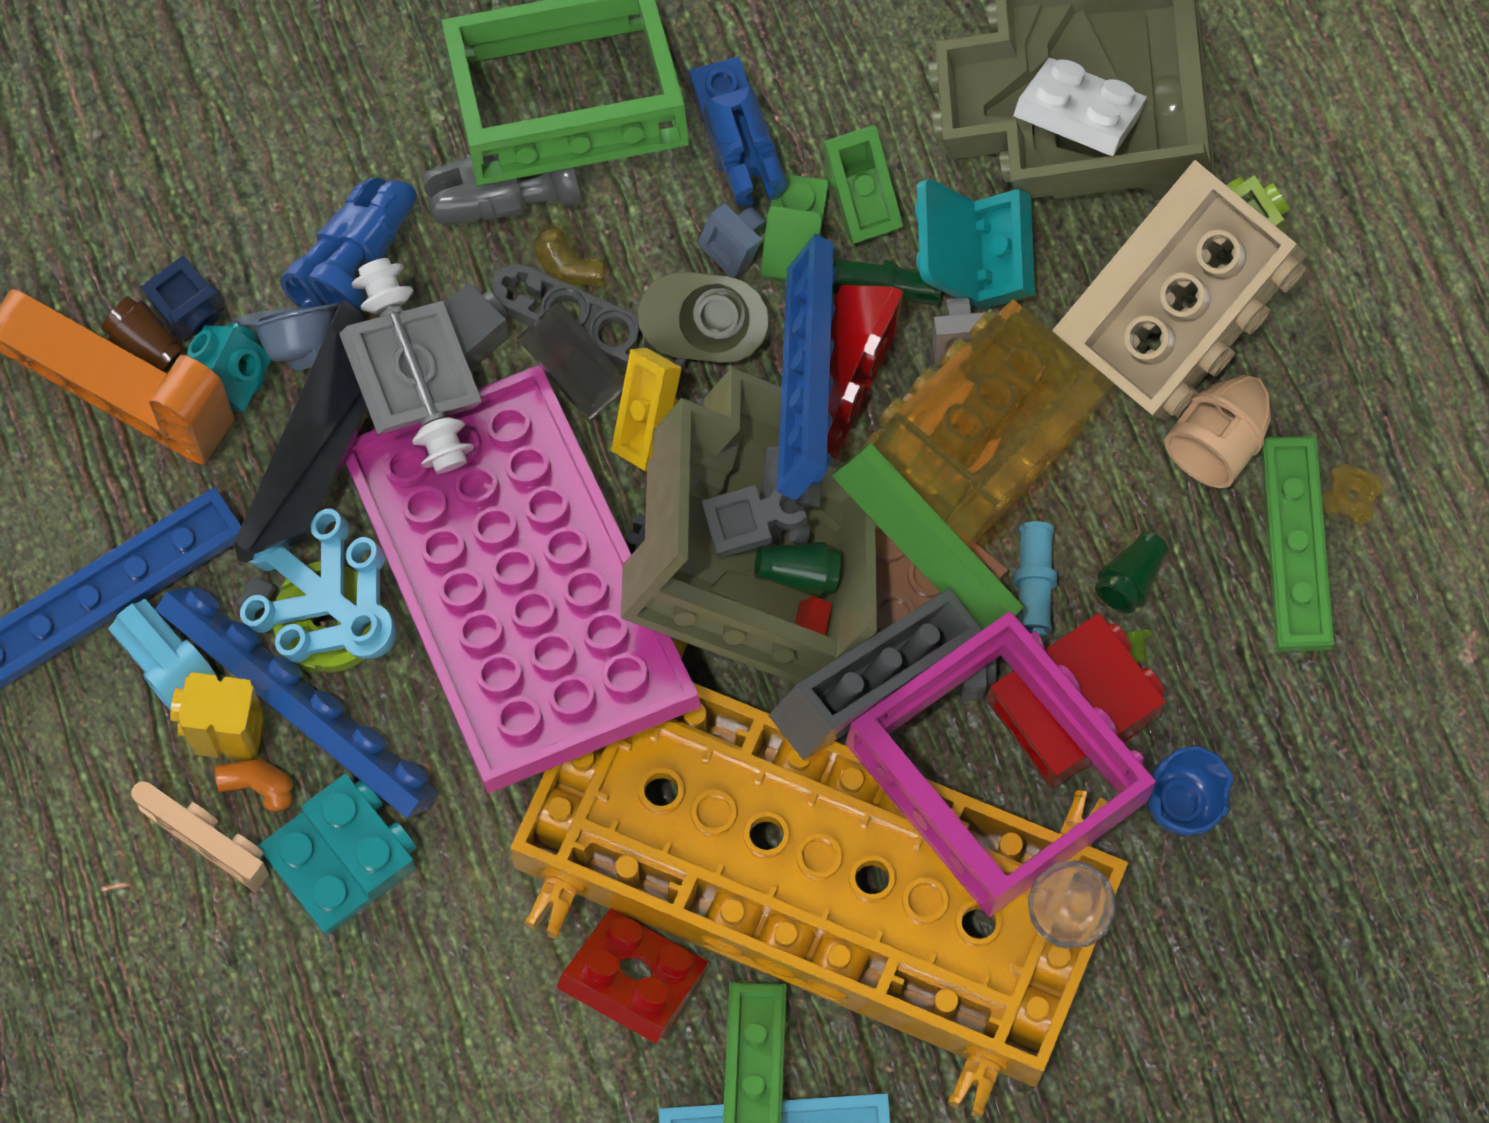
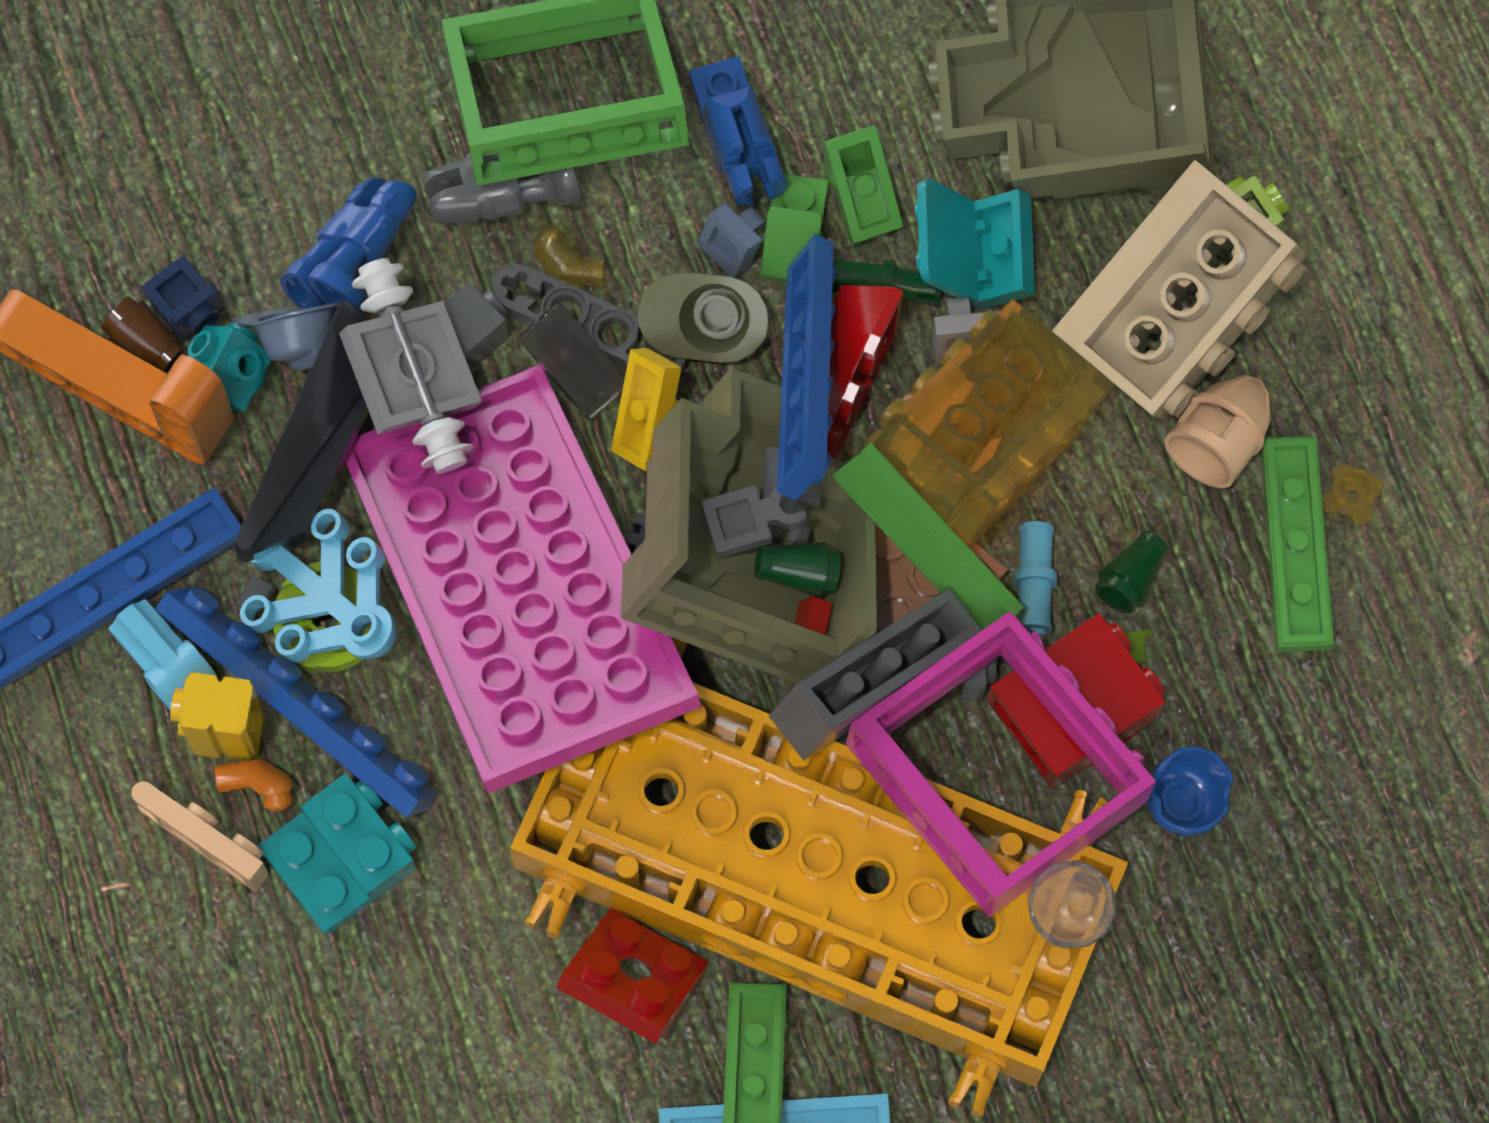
(1080, 105): white plate -> none

